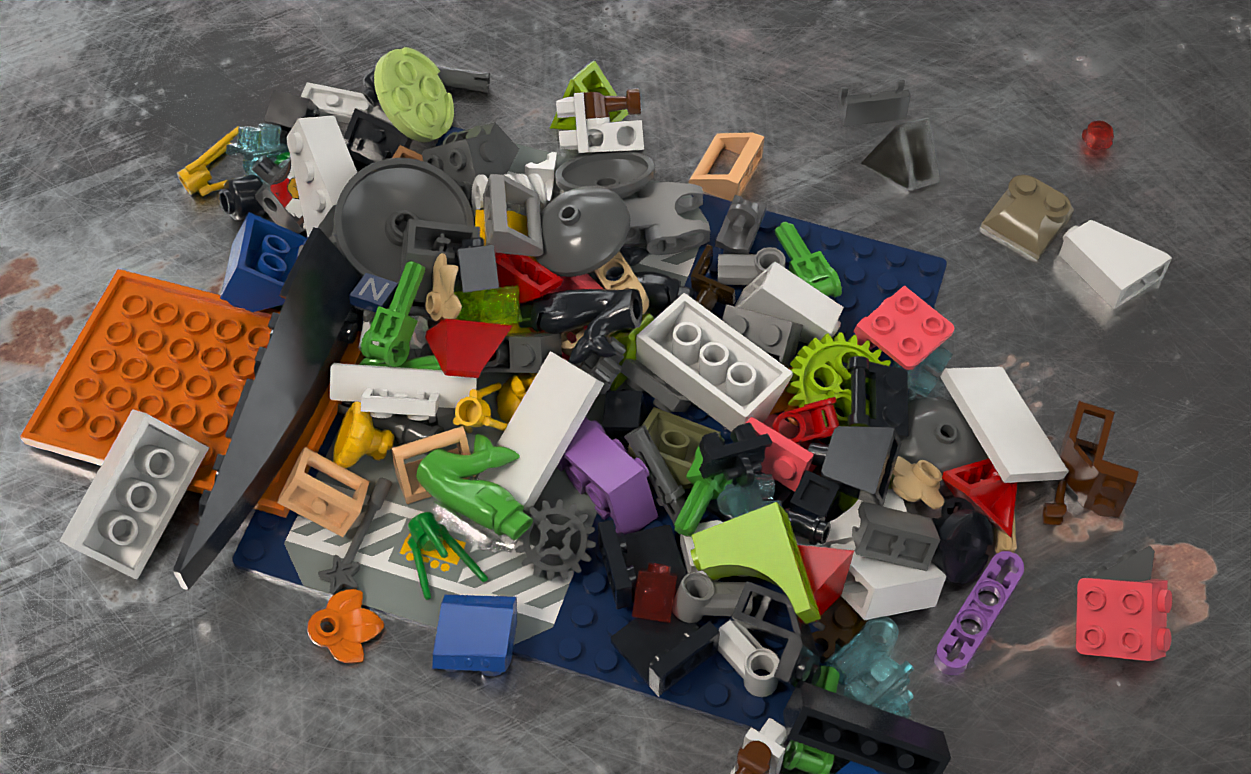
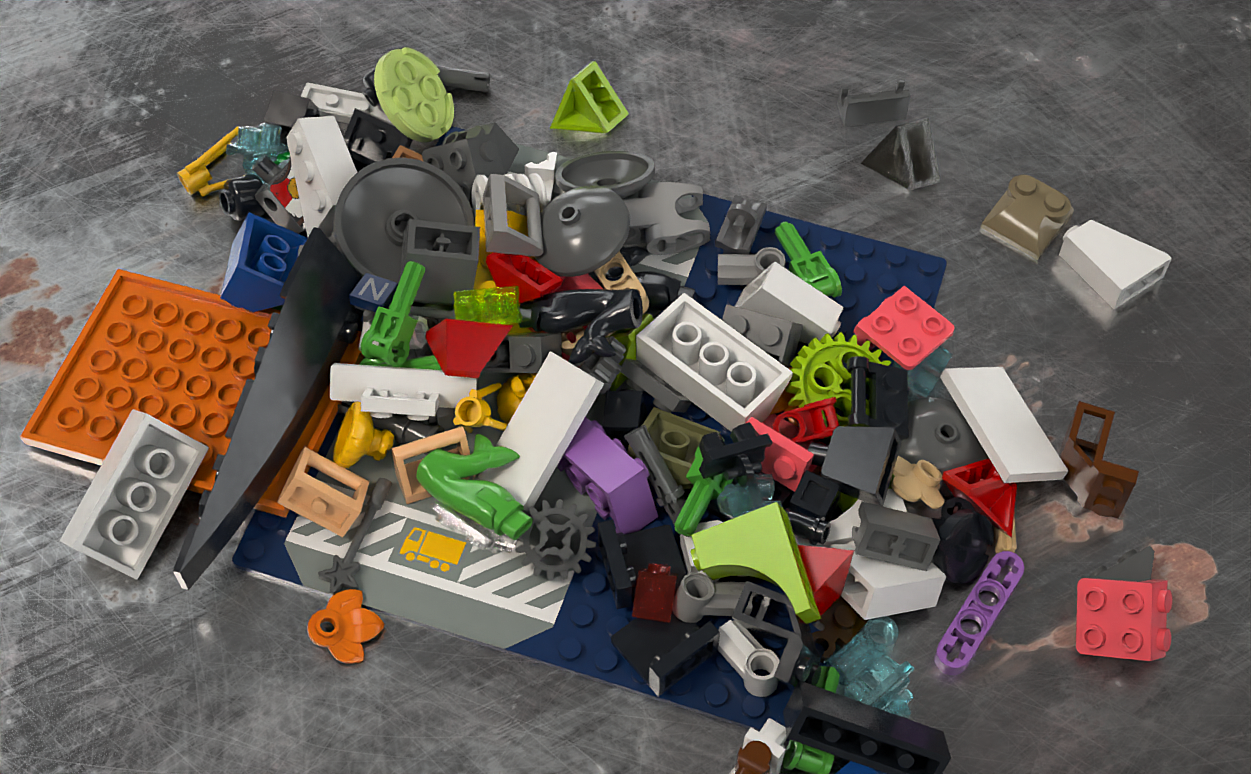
(430, 535): green plant -> none
(442, 301): tan plate -> none
(475, 634): blue slope -> none
(476, 265): brick -> none
(593, 122): white hips -> none
(710, 290): dark brown bracket -> none
(726, 186): light nougat tile -> none
(1054, 512): reddish brown hand -> none
(1098, 135): clear red plate -> none

